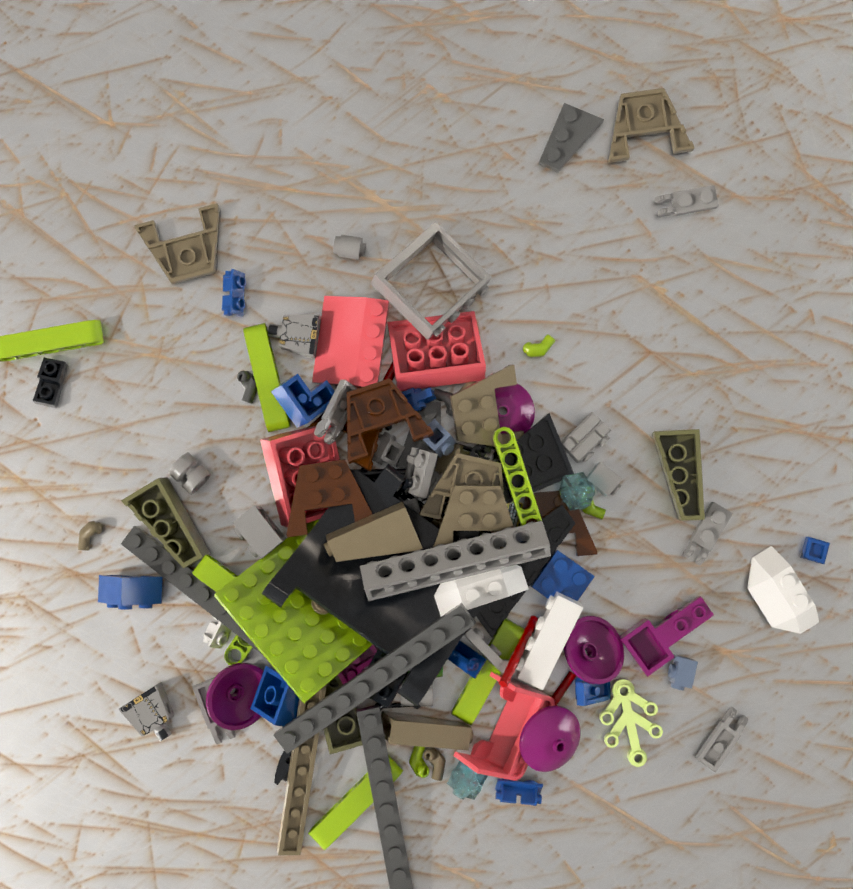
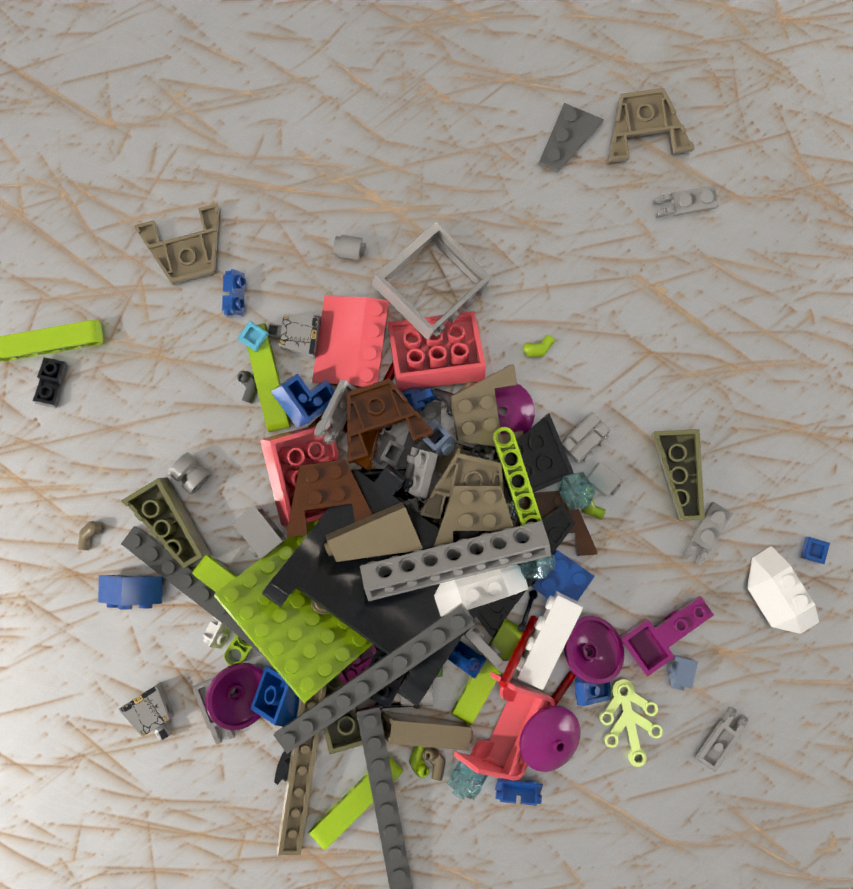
(253, 336): none -> medium azure tile
(533, 595): none -> black hinge
(538, 568): none -> clear light blue brick

